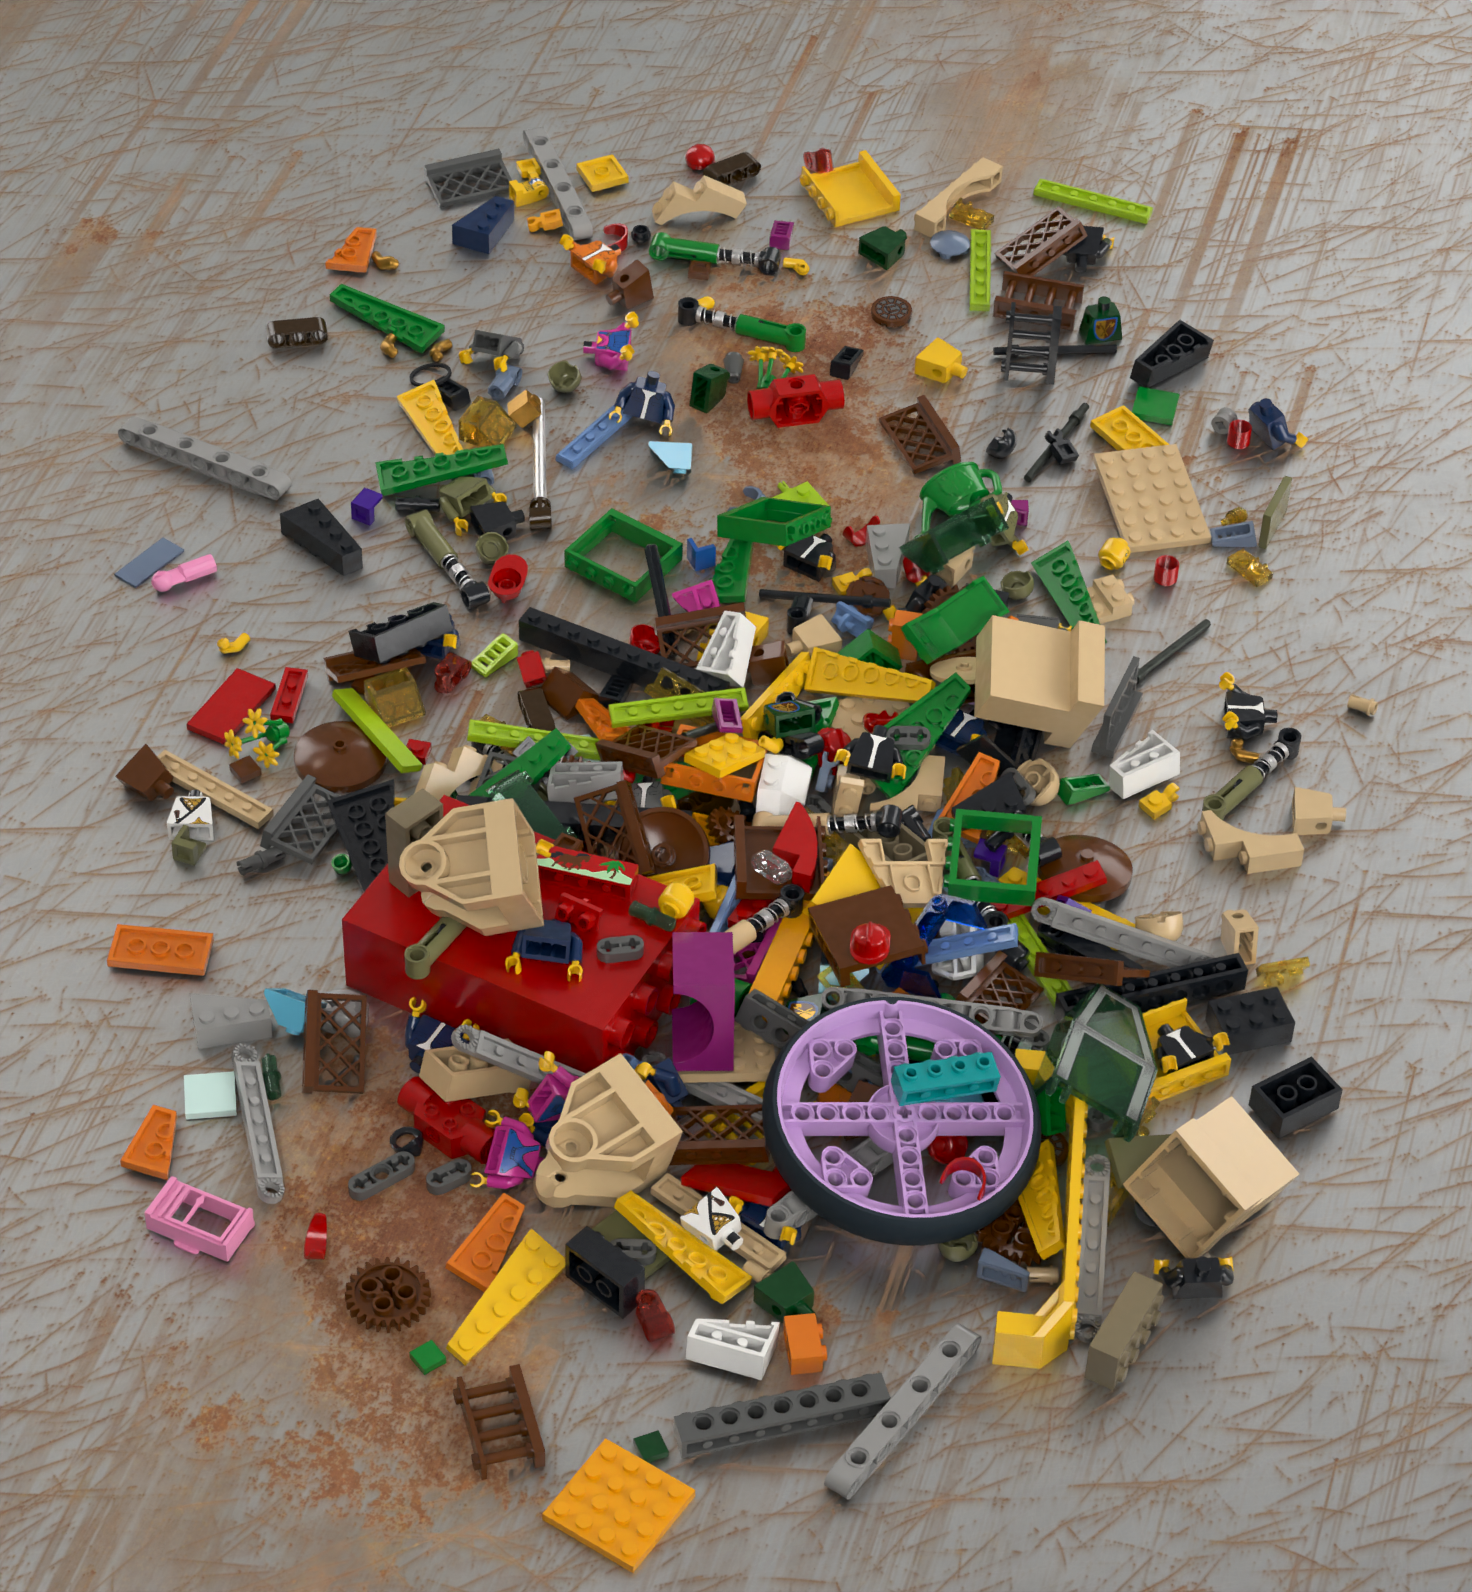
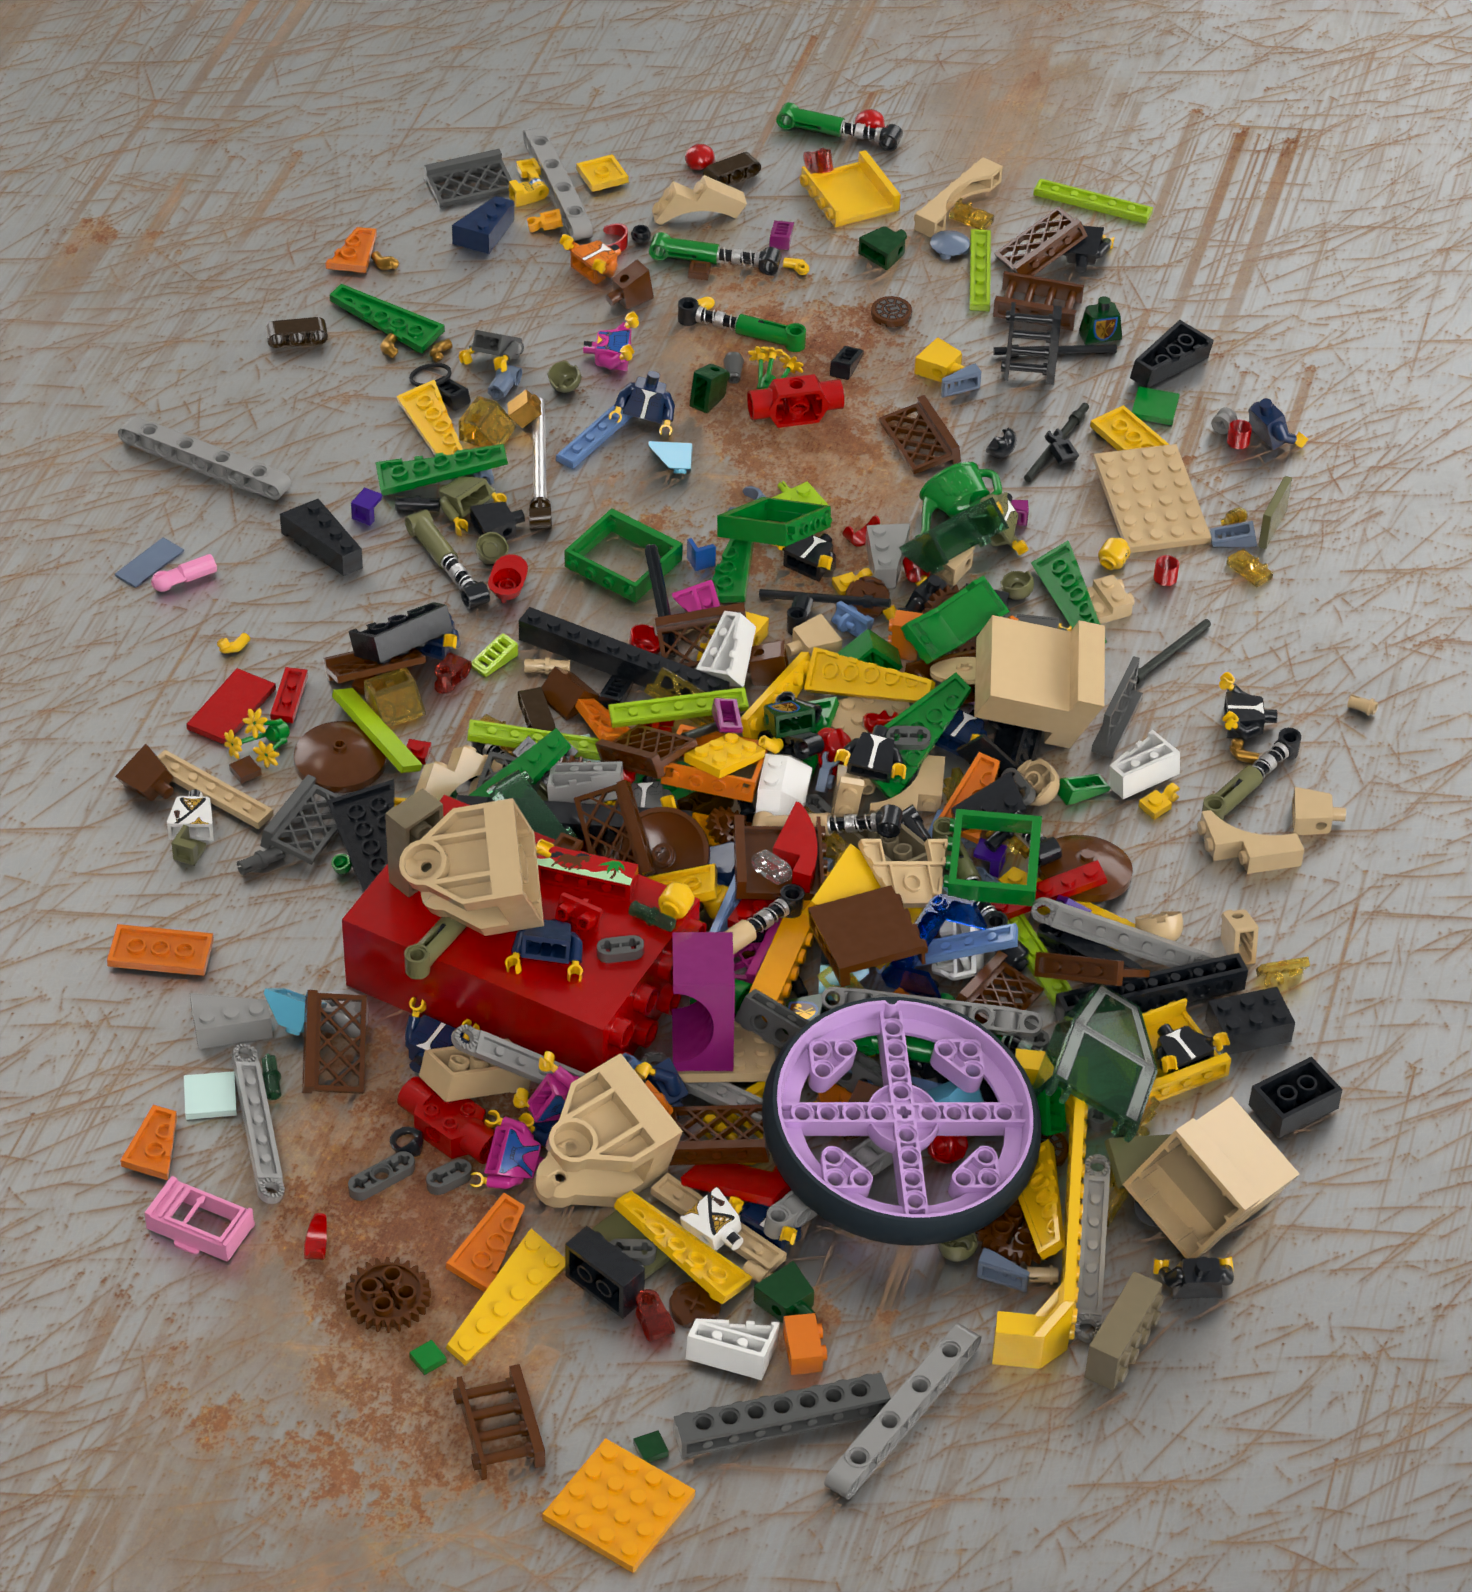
(531, 668): red brick -> none
(691, 1303): none -> reddish brown tile
(793, 116): none -> piece
(870, 117): none -> red hair
(870, 943): red piece -> none
(945, 1078): teal brick -> none
(966, 378): none -> sand blue slope
(966, 1164): red helmet -> none

